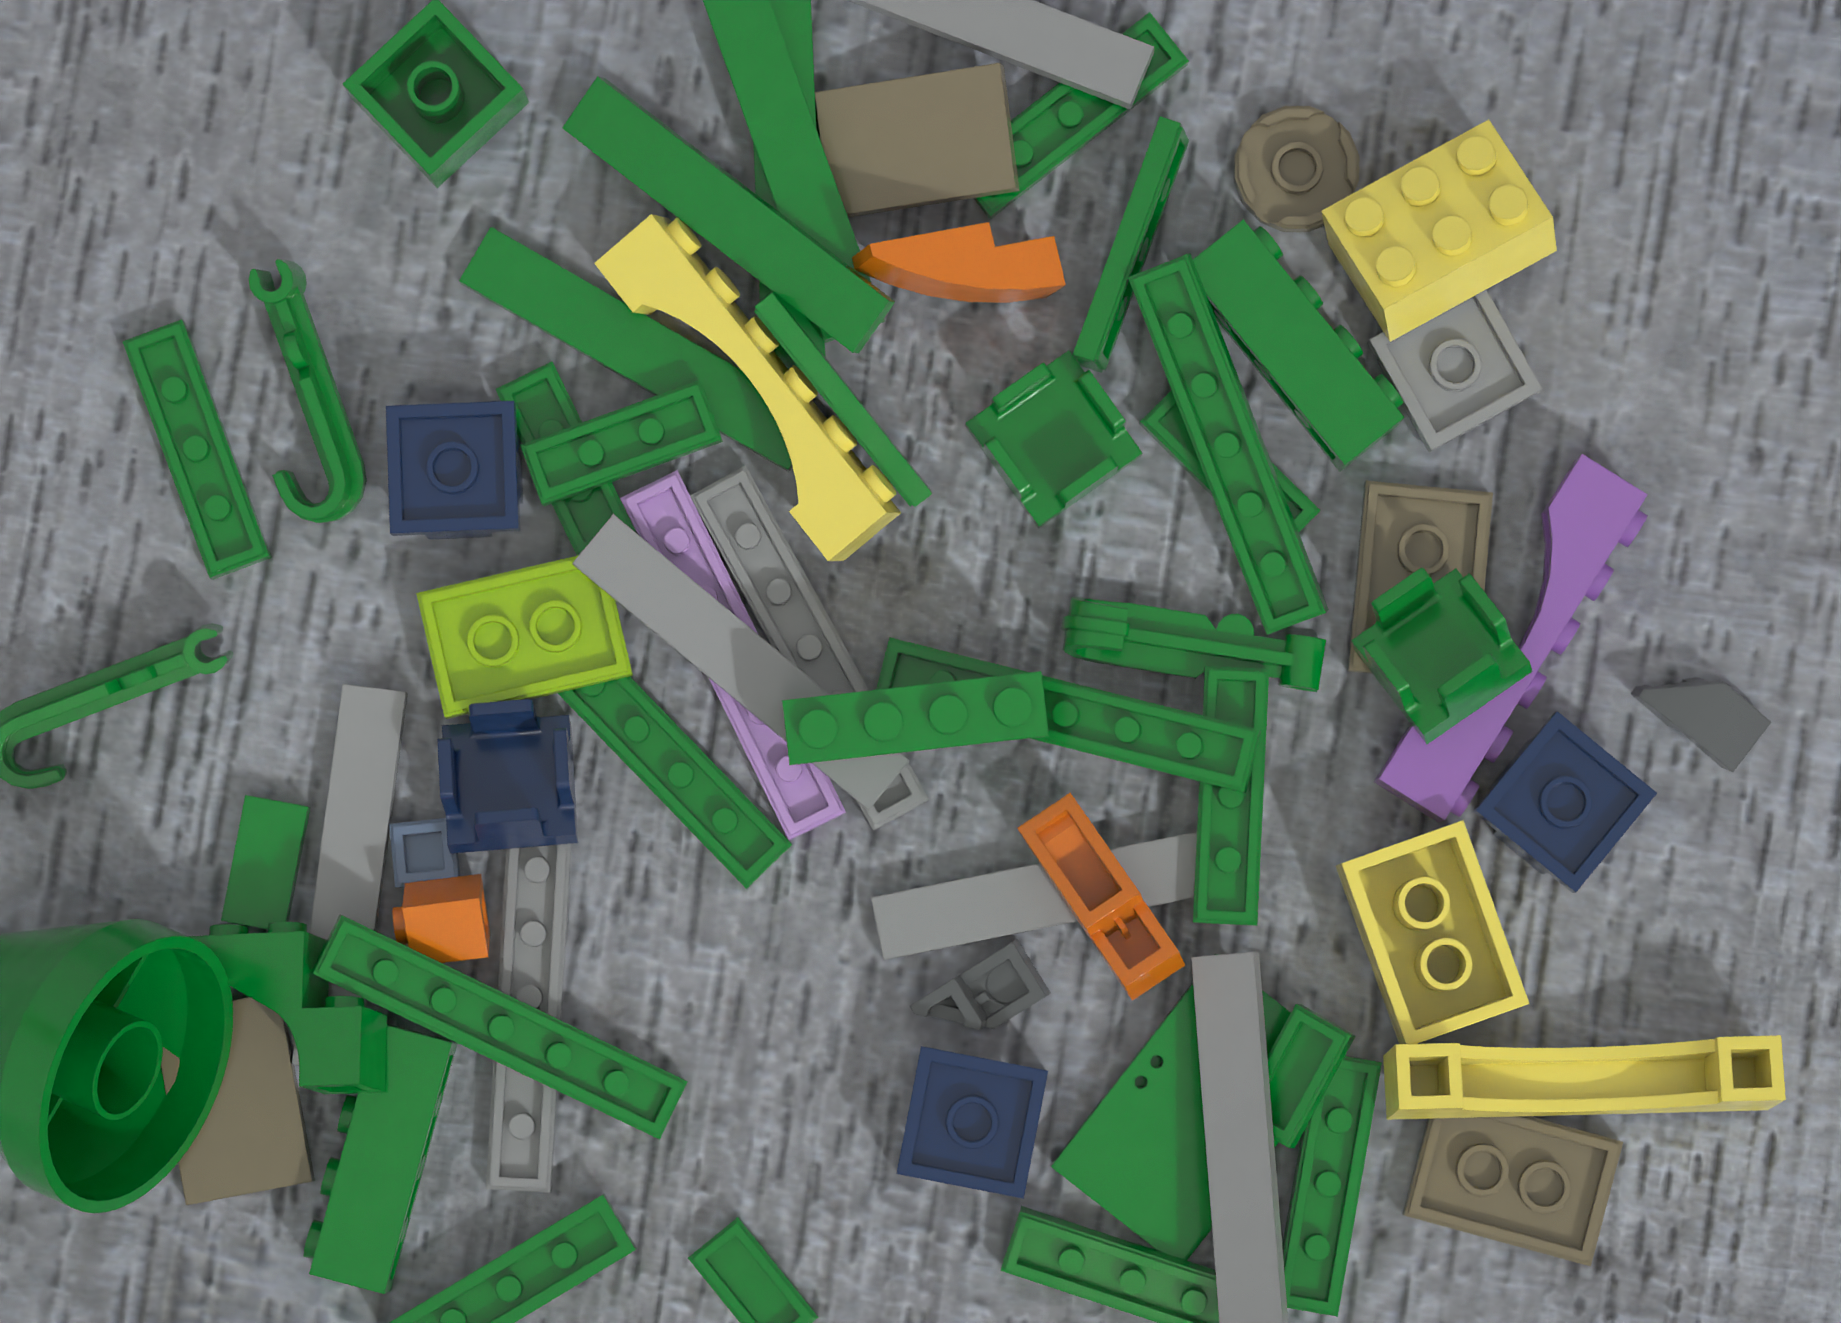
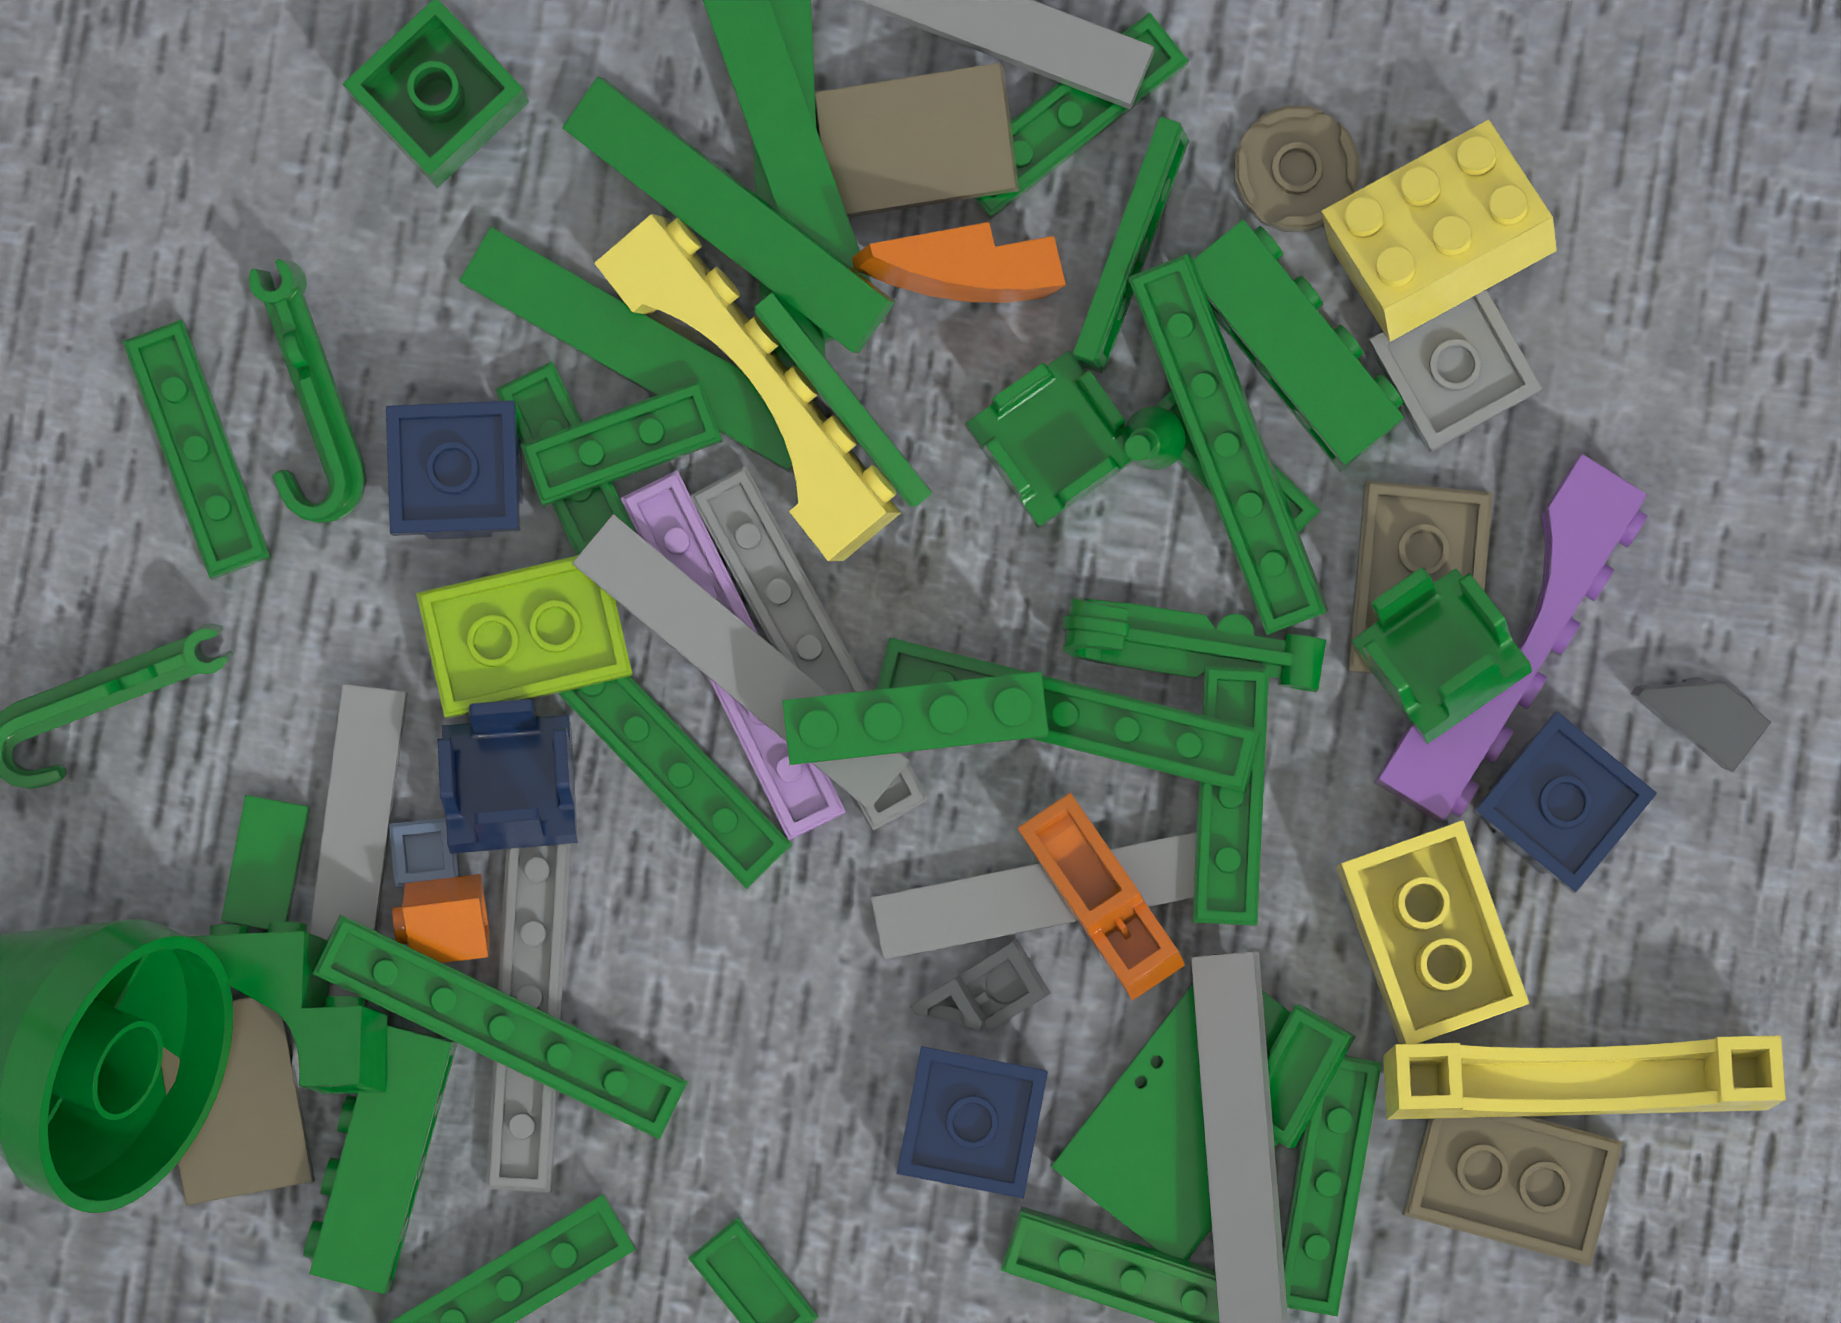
(1154, 438): none -> green cone

